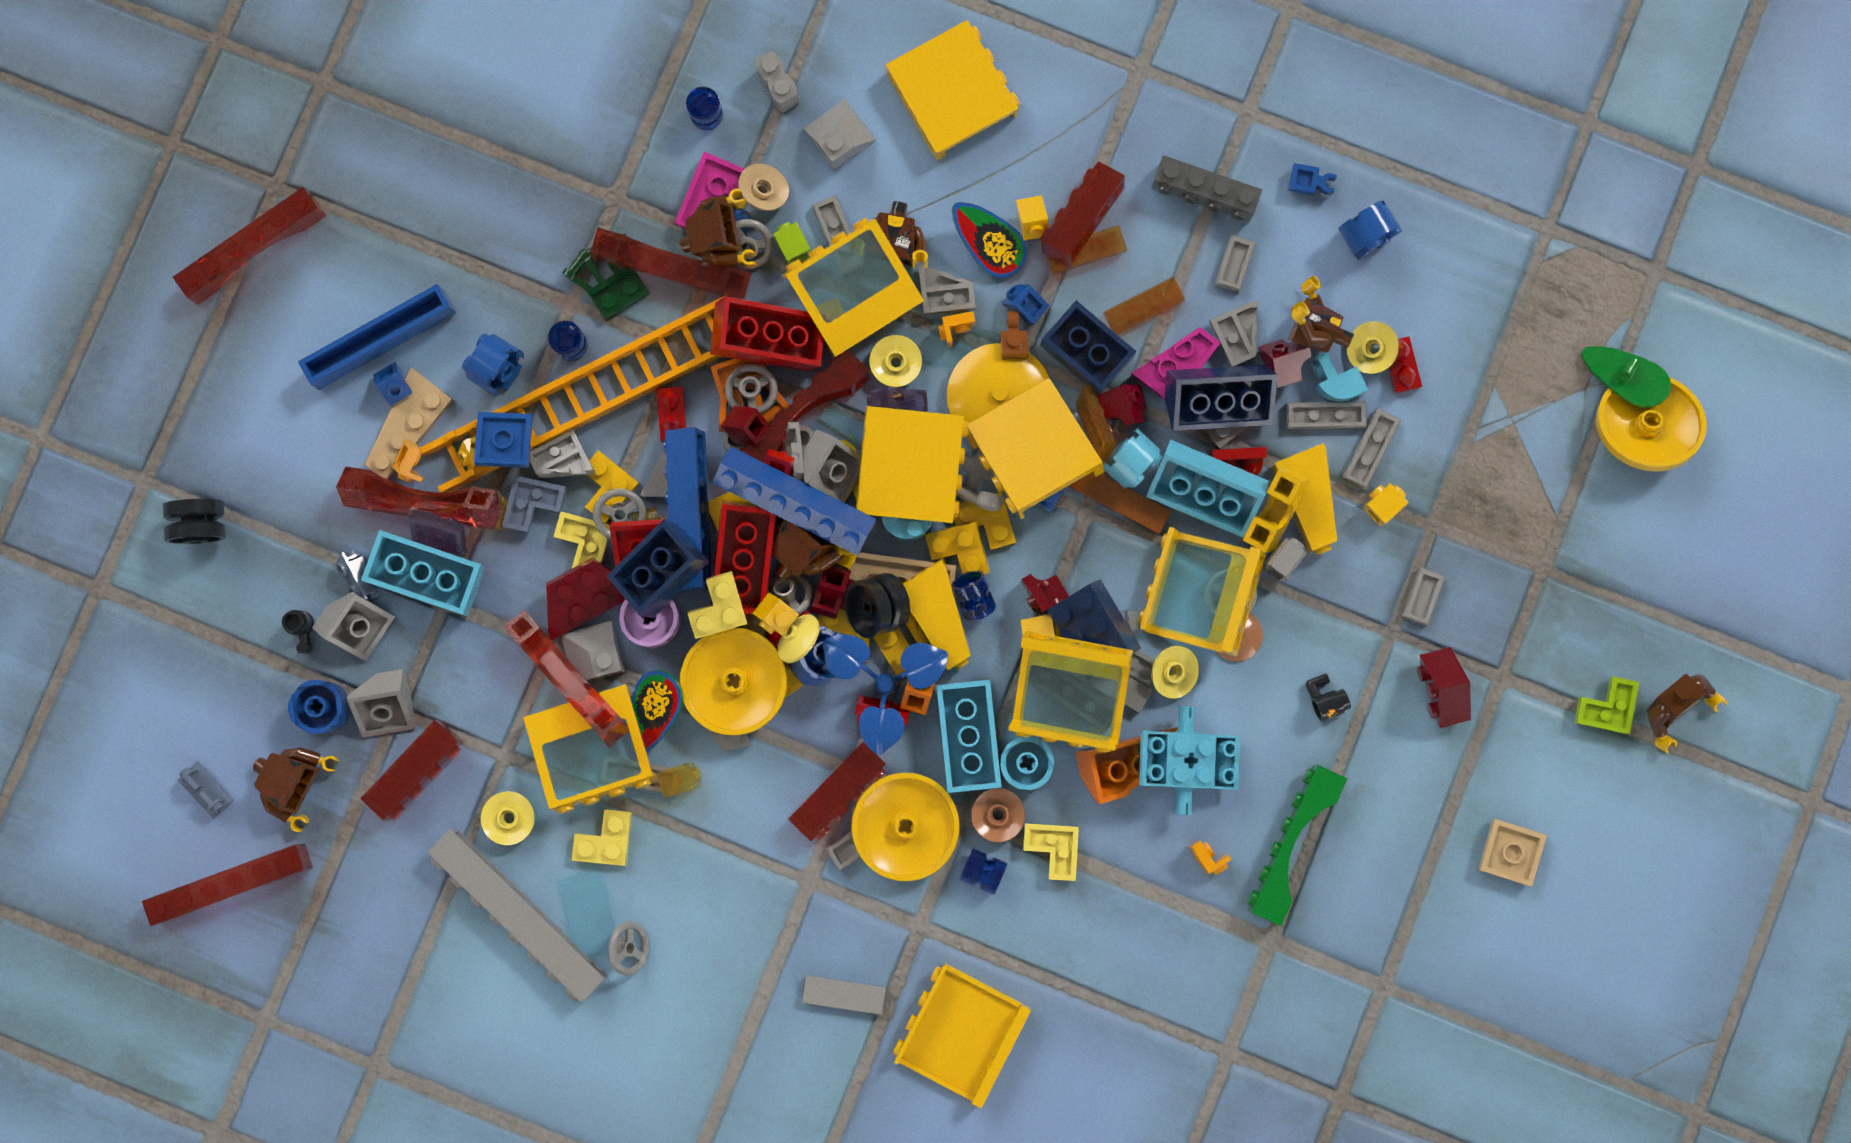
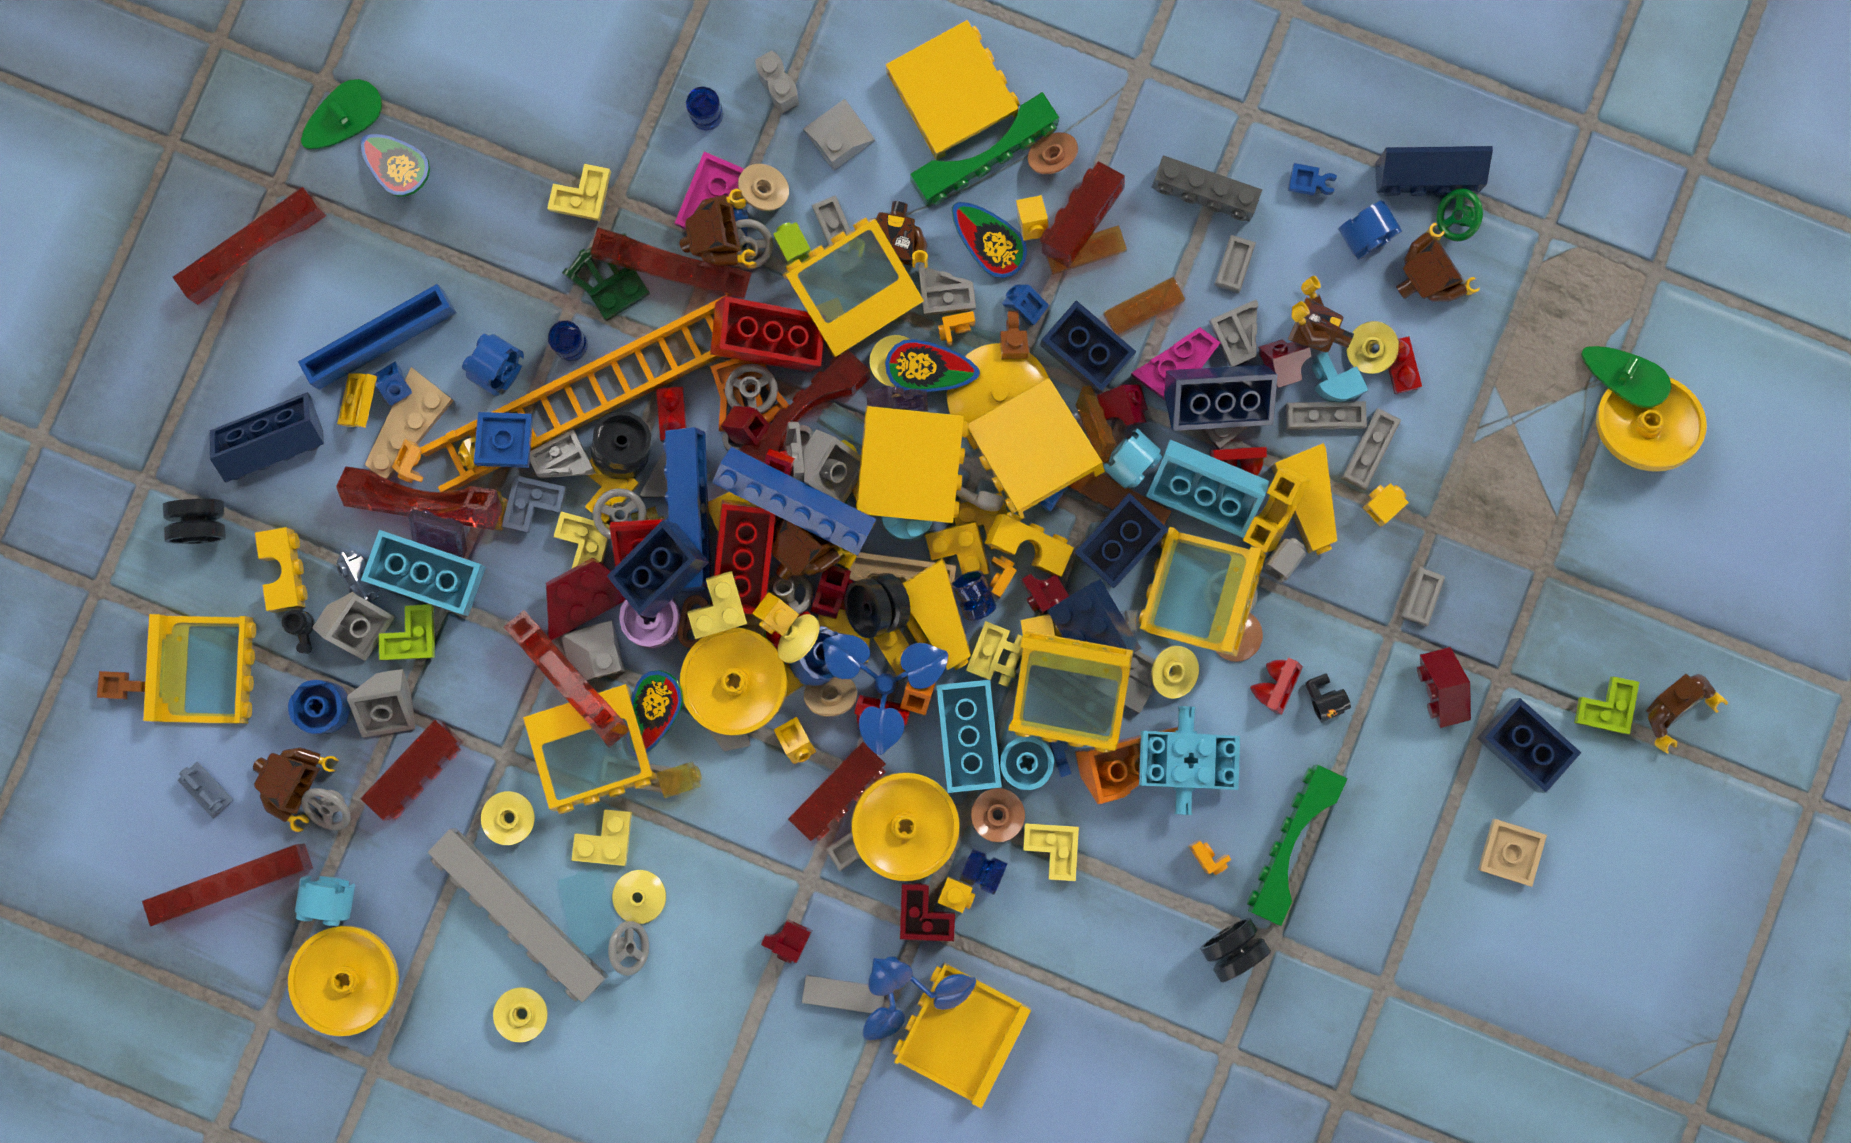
(116, 685): none -> dark orange plate
(199, 669): none -> panel
(265, 438): none -> dark blue slope
(287, 591): none -> yellow arch
(324, 899): none -> medium azure brick
(327, 806): none -> light grey piece
(342, 114): none -> green shield
(343, 980): none -> yellow dish
(357, 400): none -> yellow plate
(395, 164): none -> shield
(416, 641): none -> lime plate
(507, 1019): none -> light yellow dish
(587, 200): none -> light yellow plate
(621, 445): none -> black wheel
(652, 892): none -> light yellow dish
(684, 625): none -> dark orange plate
(789, 942): none -> dark red brick
(795, 741): none -> yellow bracket
(841, 691): none -> tan dish
(891, 975): none -> blue plant
(918, 922): none -> dark red brick
(928, 366): none -> shield
(940, 177): none -> green arch
(956, 895): none -> yellow brick
(988, 651): none -> light yellow plate
(1002, 580): none -> light orange bracket
(1050, 552): none -> yellow arch
(1053, 153): none -> nougat dish
(1058, 749): none -> blue plate
(1121, 540): none -> dark blue brick
(1235, 950): none -> black wheel
(1277, 695): none -> red tile
(1432, 169): none -> dark blue slope
(1432, 271): none -> reddish brown torso
(1471, 217): none -> green piece
(1529, 745): none -> dark blue brick

